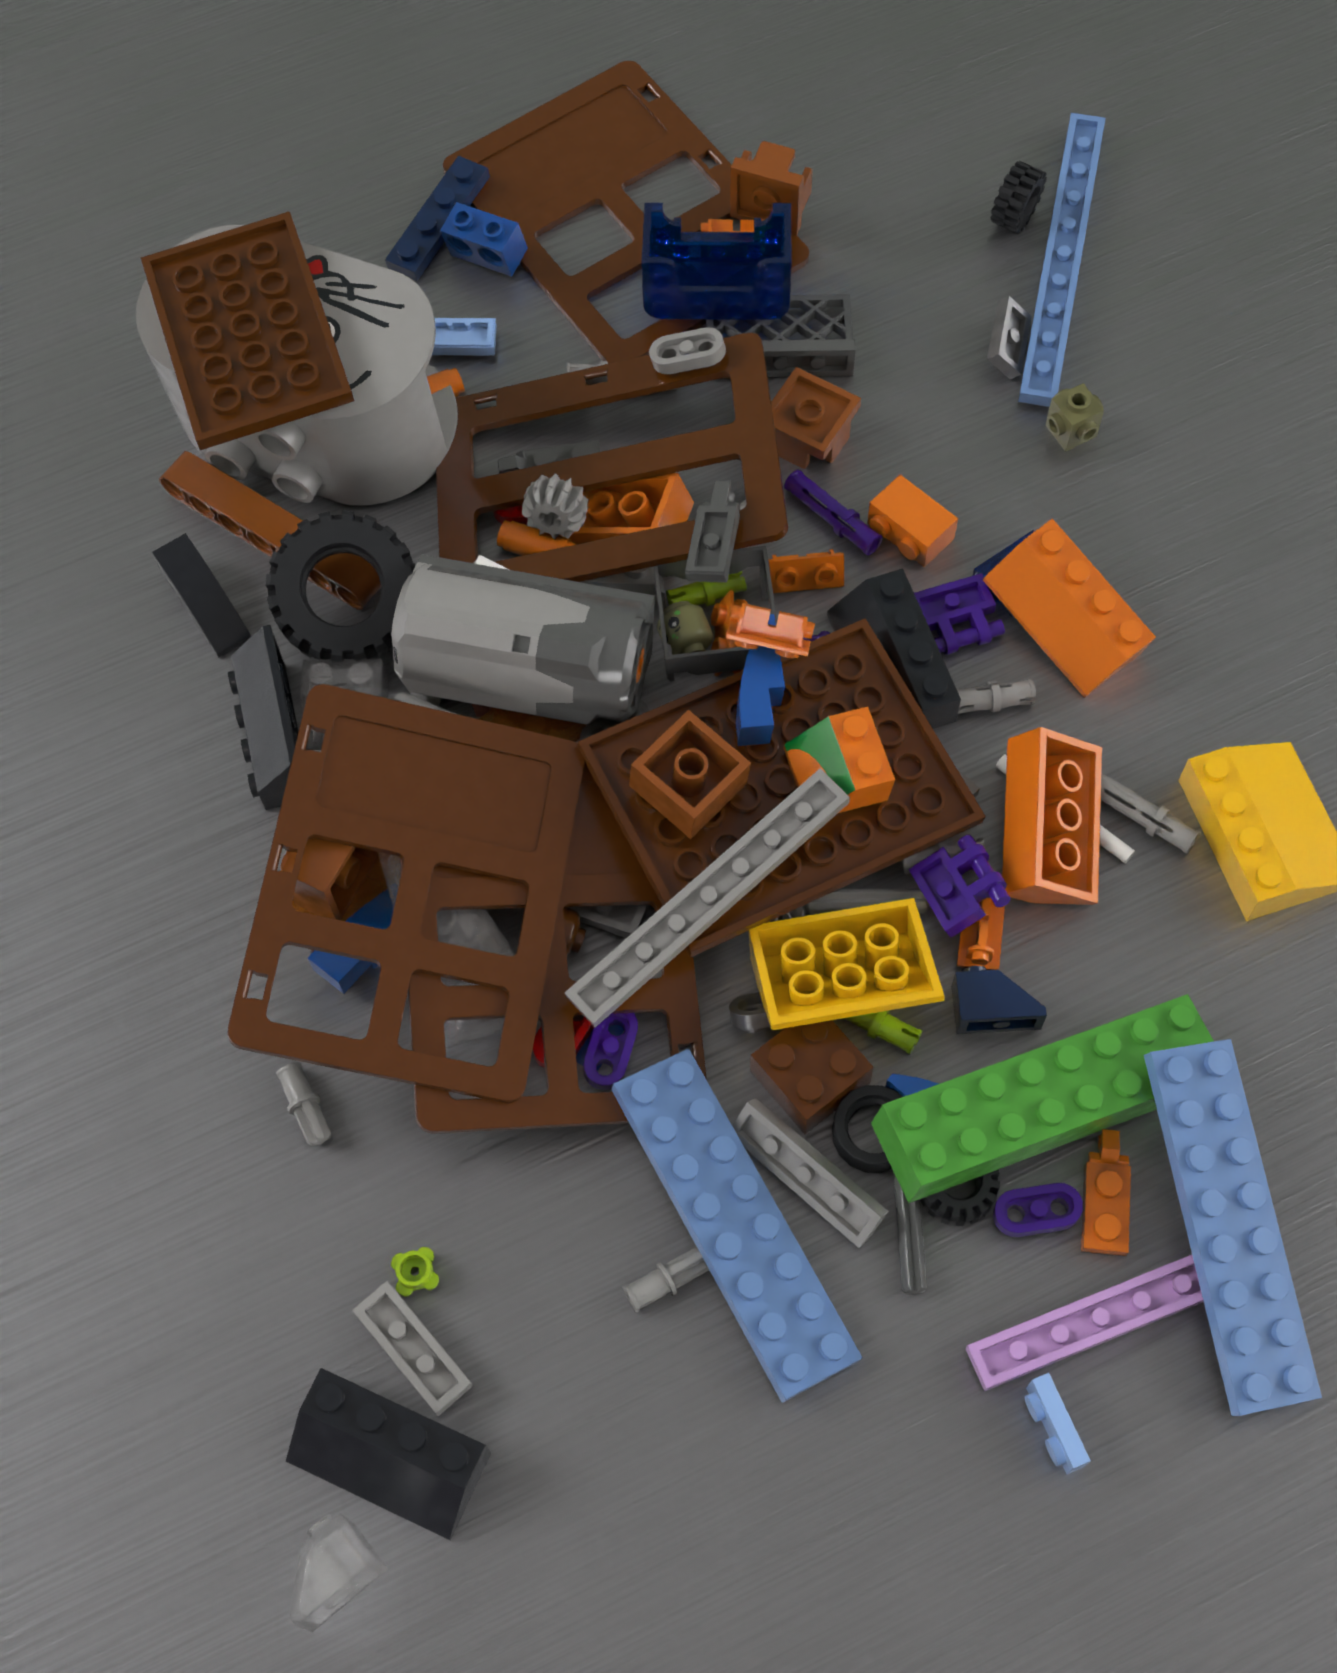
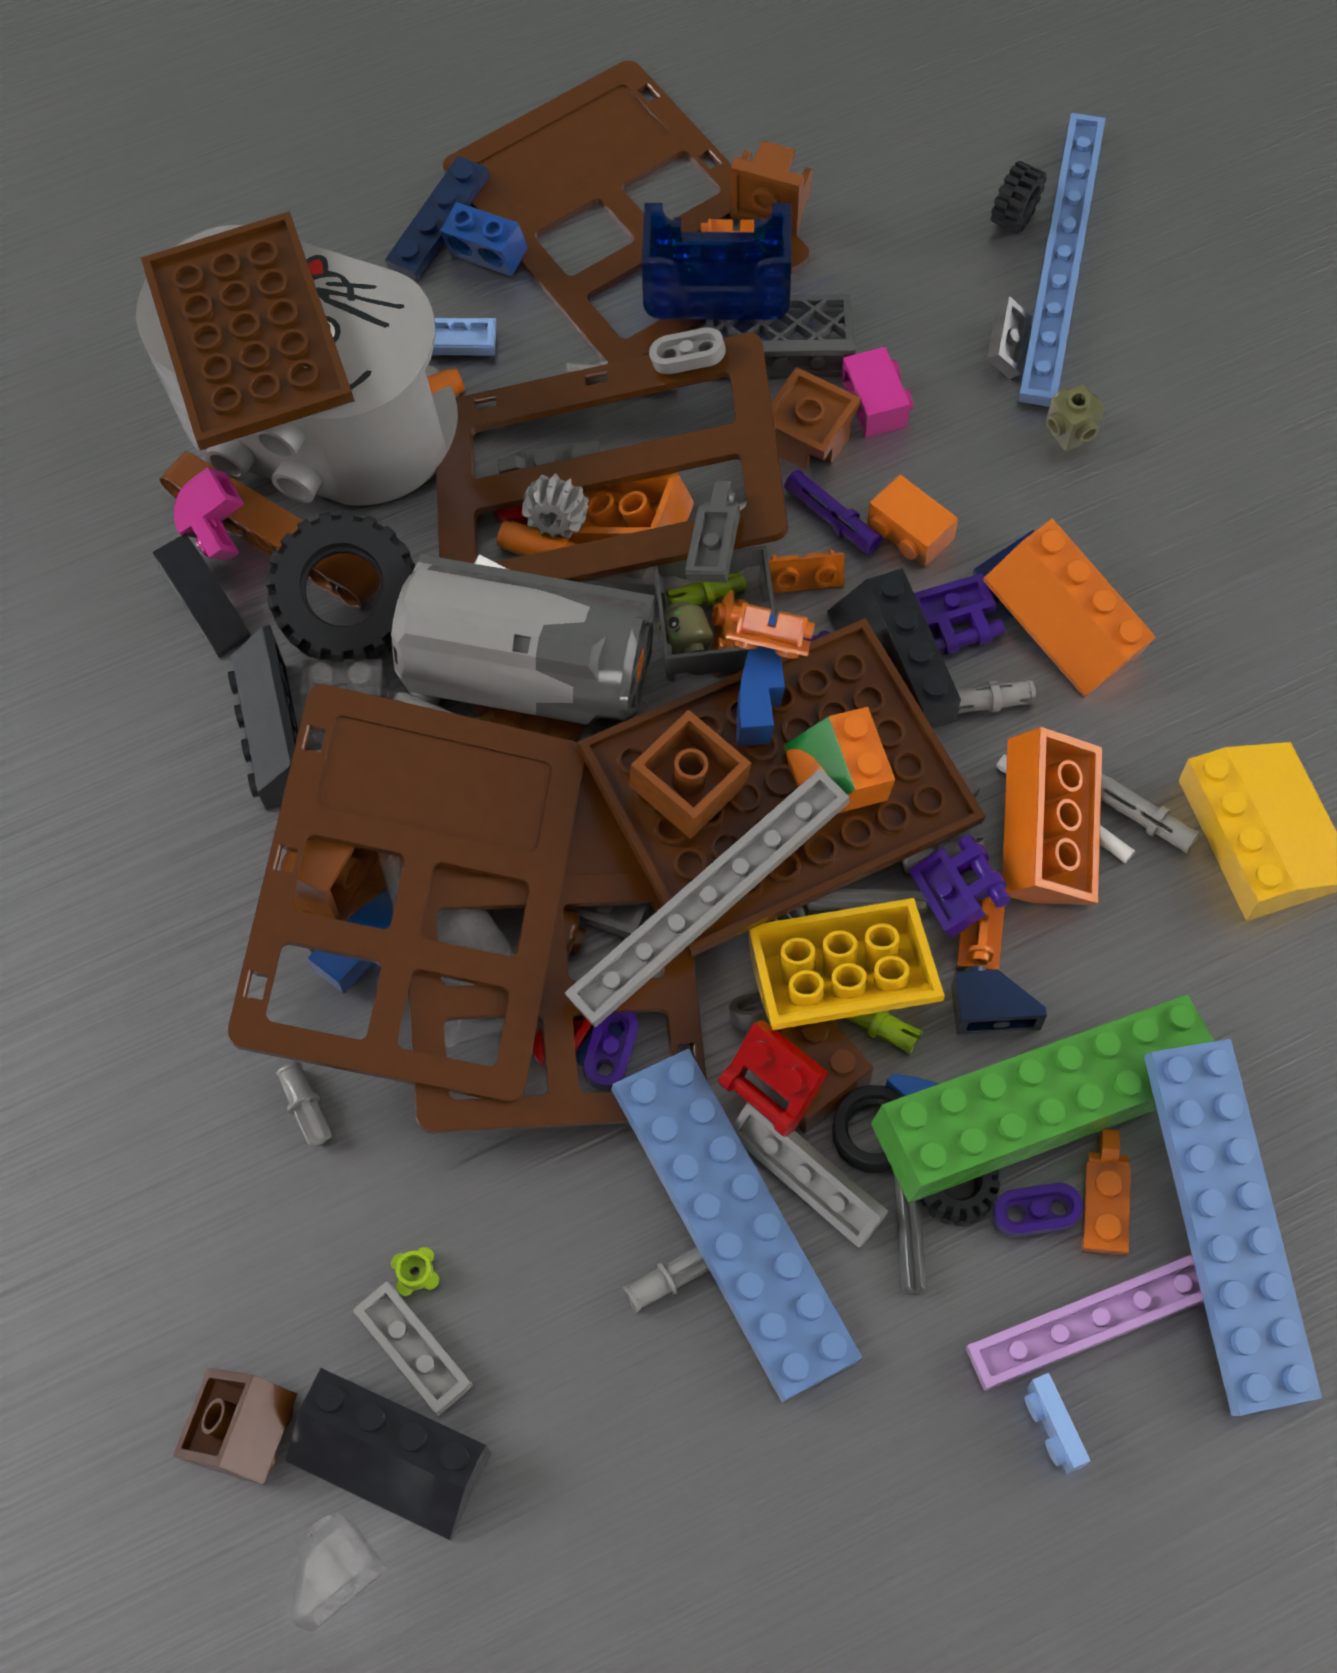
(202, 507): none -> dark pink brick
(236, 1424): none -> reddish brown slope
(782, 1068): none -> red plate
(878, 384): none -> dark pink brick

